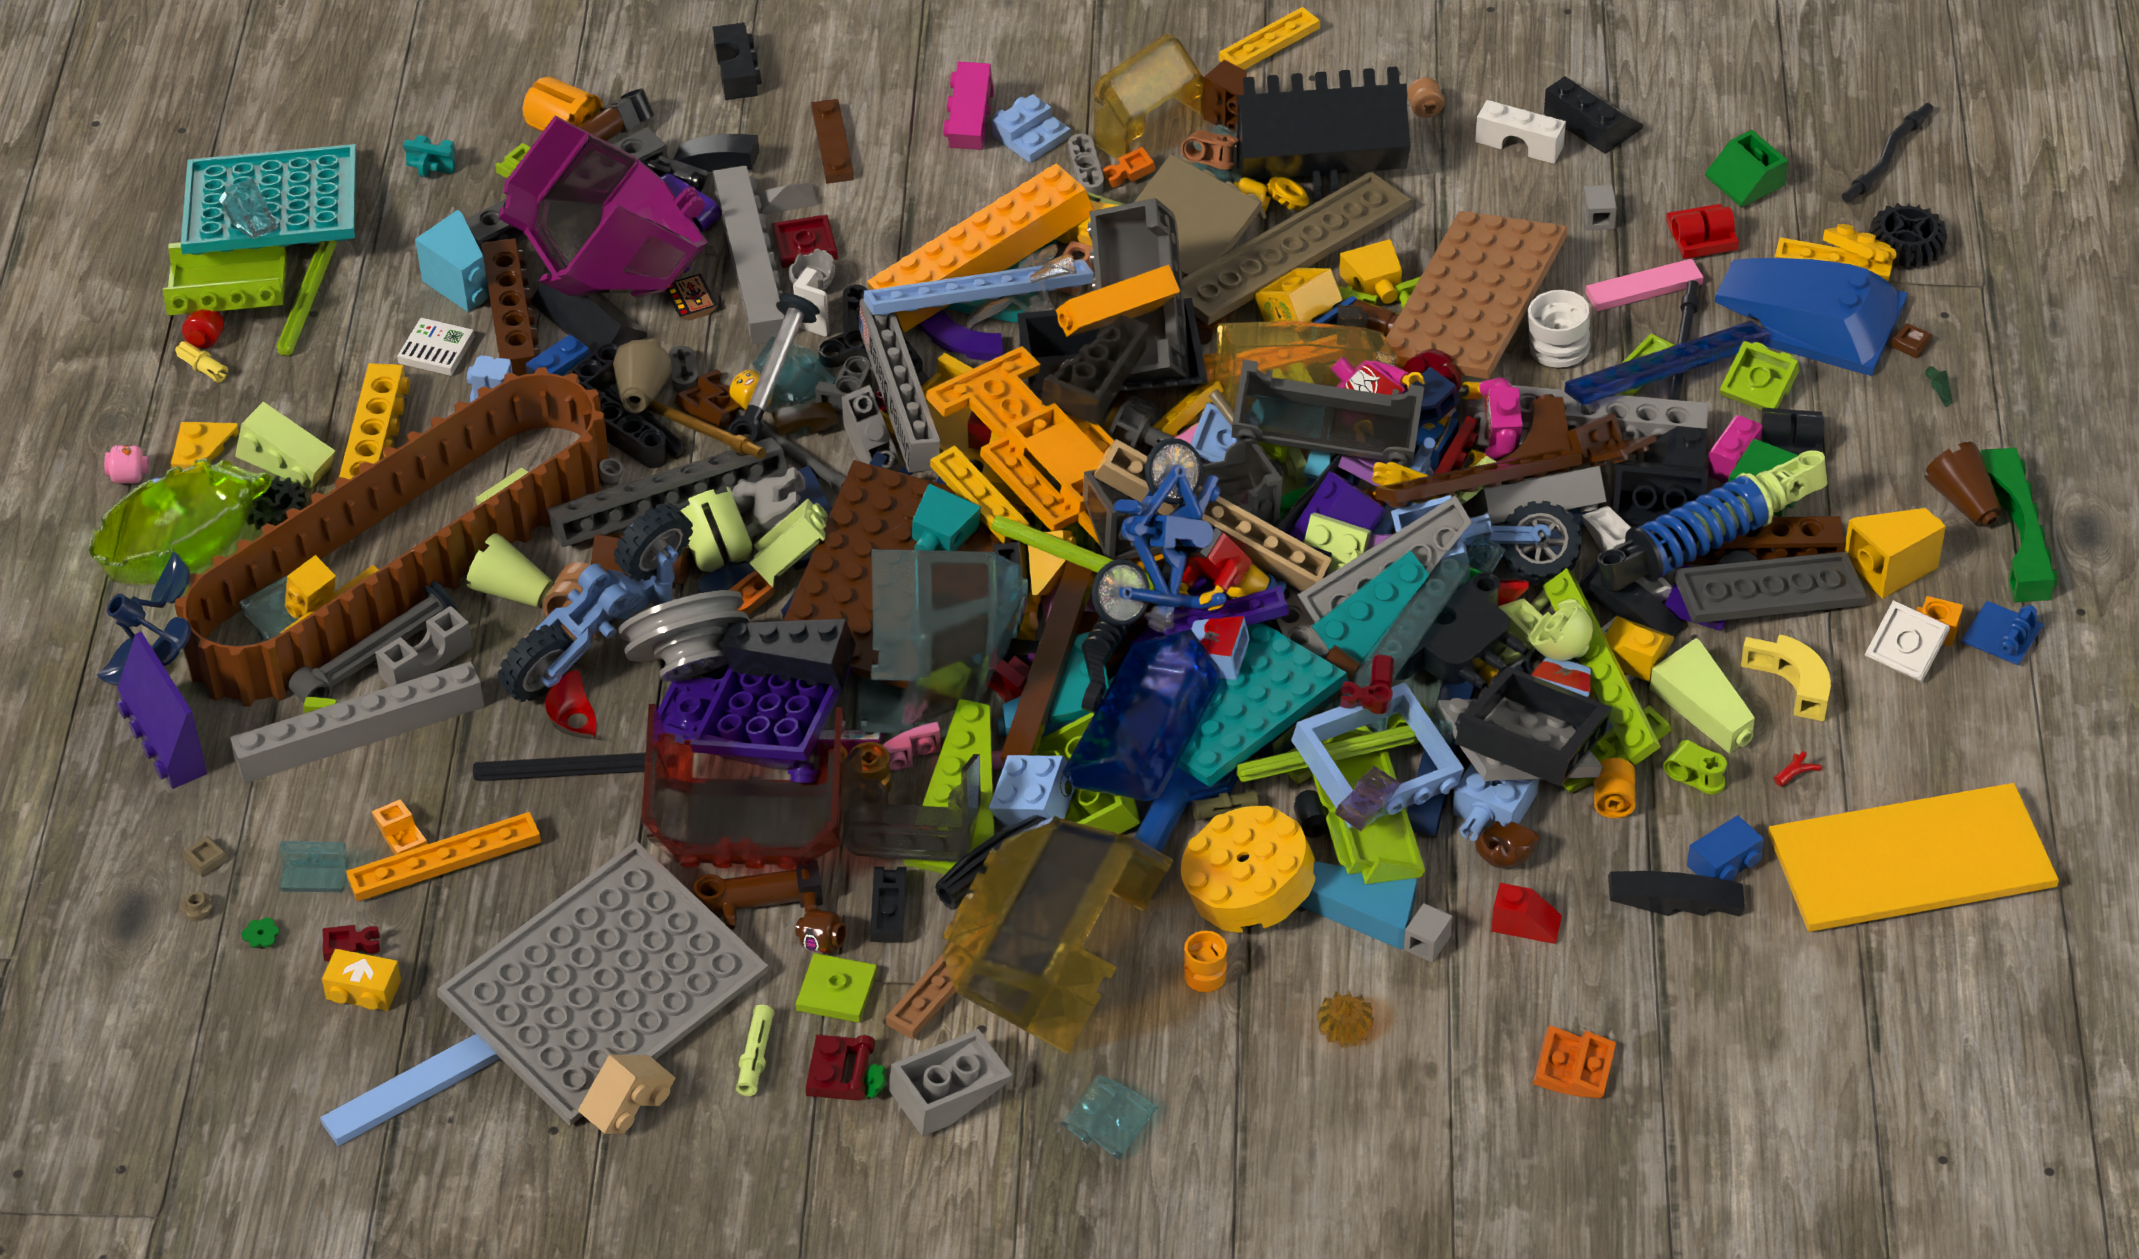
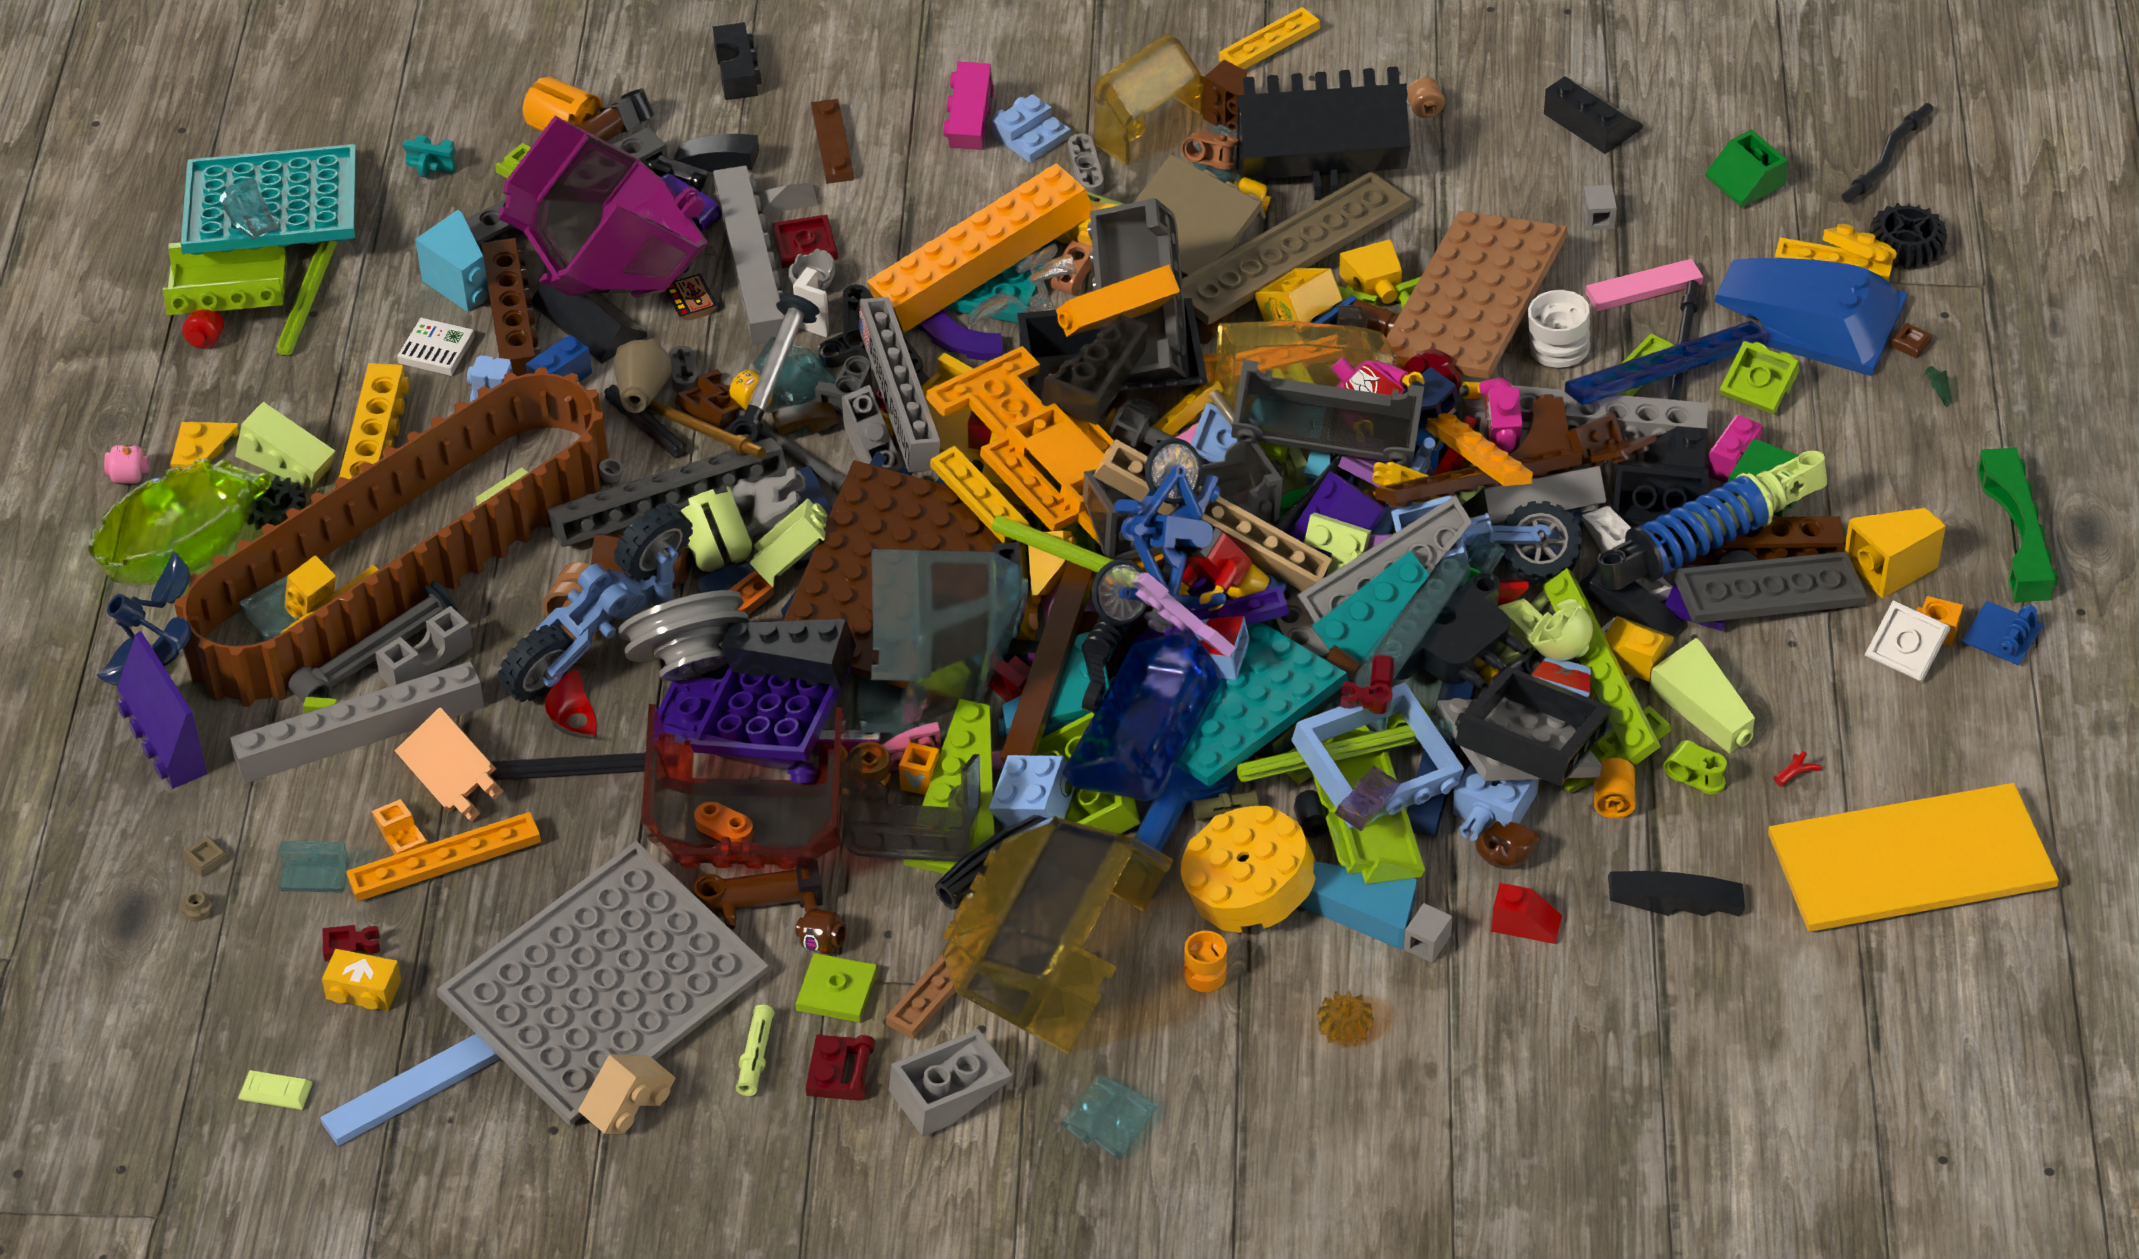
(201, 361): light yellow axle -> none
(260, 933): green plant -> none
(275, 1090): none -> yellowish green tile
(448, 763): none -> light nougat tile
(508, 574): yellowish green cone -> none
(623, 428): black beam -> none
(720, 820): none -> orange plate
(875, 1080): green plant -> none
(888, 905): black plate -> none
(917, 767): none -> light orange brick
(943, 520): teal torso -> none
(968, 289): light blue plate -> none
(1130, 166): orange plate -> none
(1175, 613): none -> lavender wing
(1288, 193): yellow gear -> none
(1479, 450): none -> light orange plate
(1541, 133): white arch -> none
(1574, 1063): orange slope -> none
(1703, 230): red plate -> none
(1726, 850): blue brick -> none
(1793, 429): black plate -> none
(1796, 664): light yellow arch -> none
(1965, 483): reddish brown cone -> none

